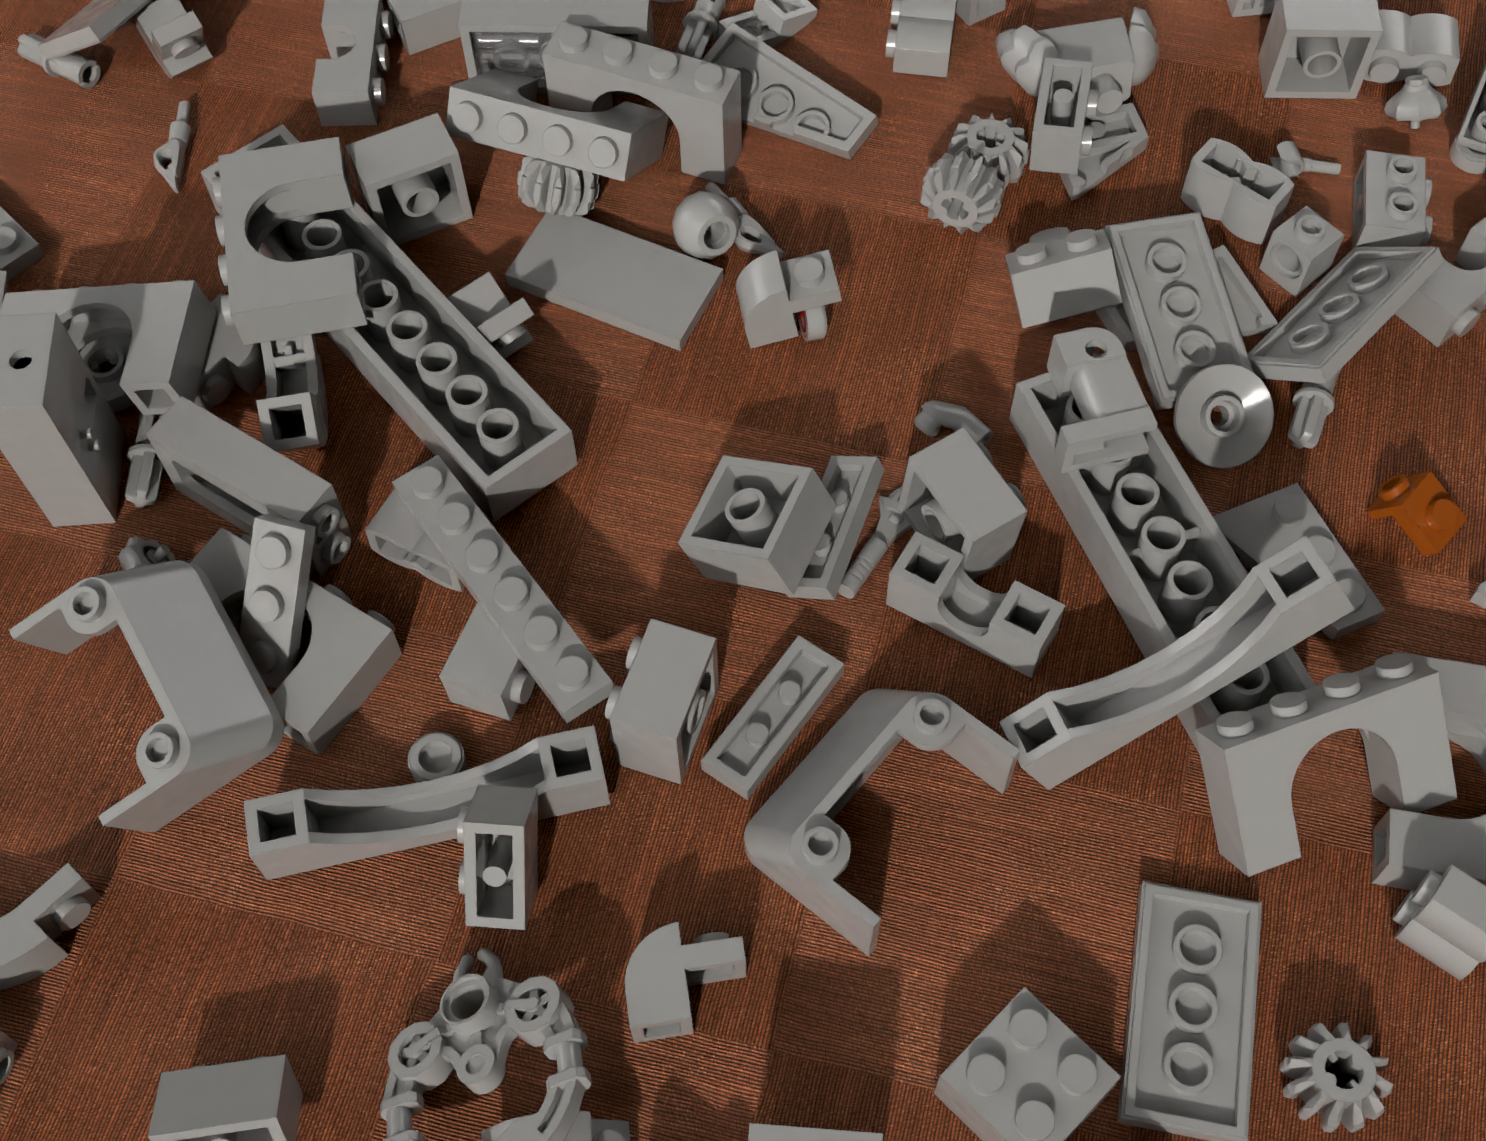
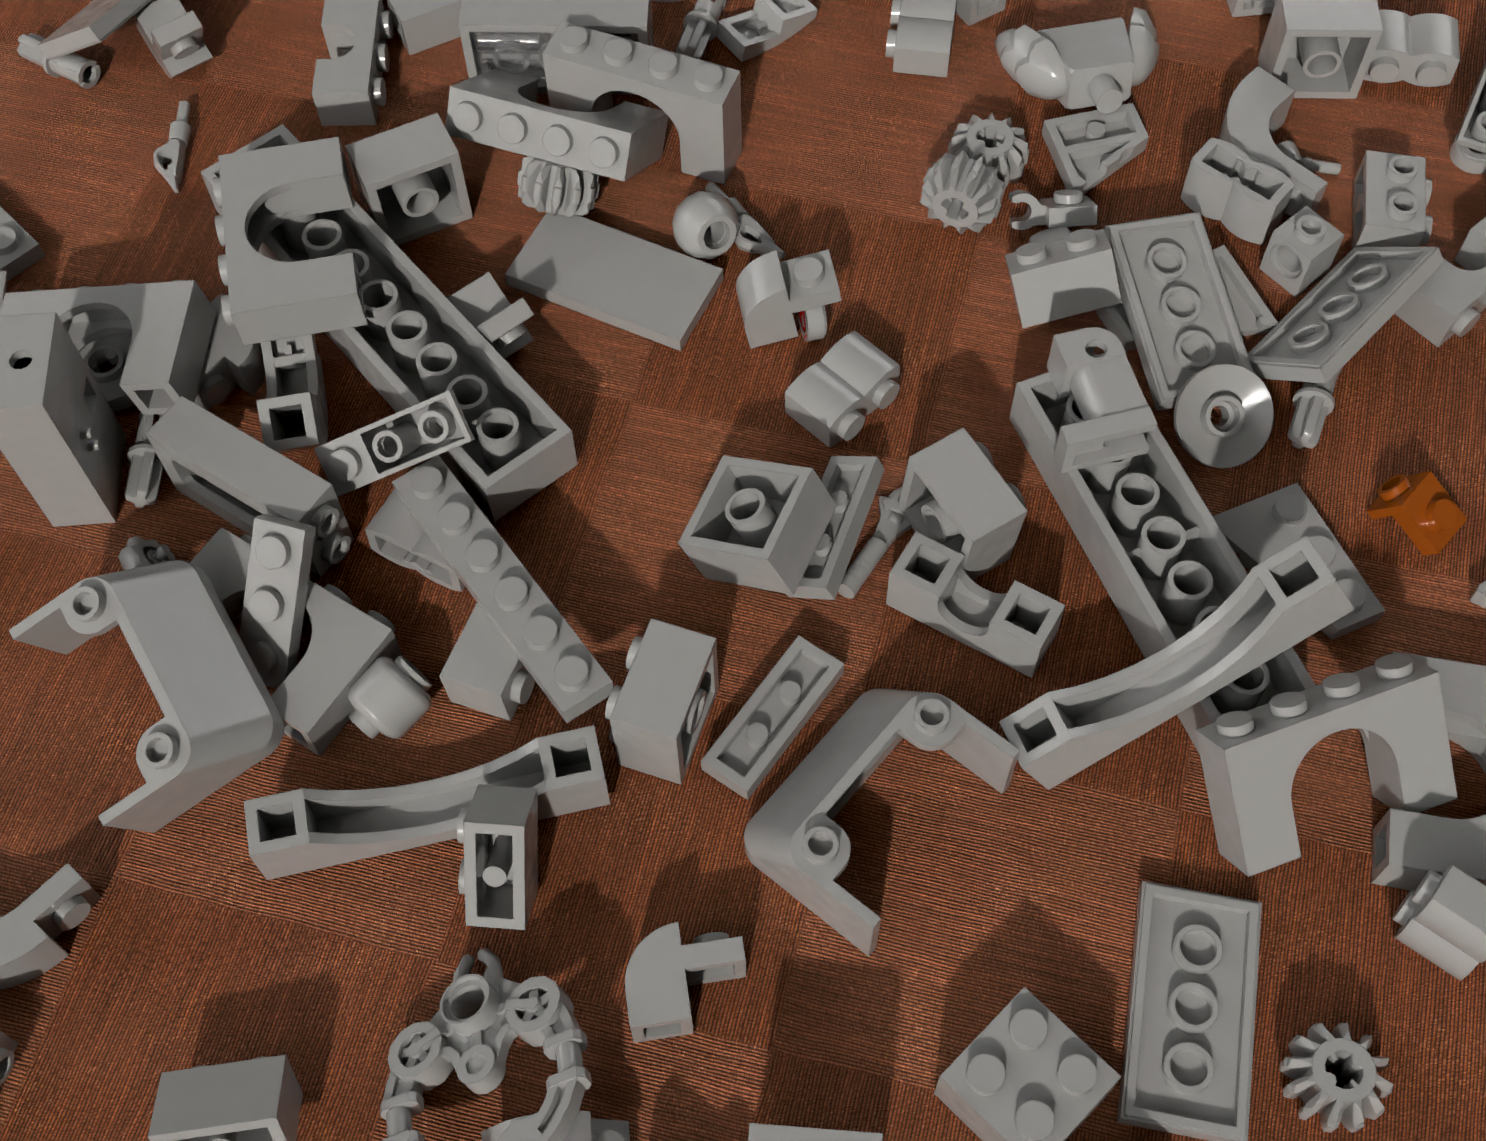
(389, 697): none -> light grey head
(394, 443): none -> light grey slope
(436, 756): light grey tile -> none
(790, 99): light grey wing -> none
(843, 389): none -> light grey brick
(953, 416): light grey arm -> none
(1060, 116): light grey brick -> none
(1063, 210): none -> light grey plate
(1252, 116): none -> light grey arch
(1416, 102): light grey piece -> none

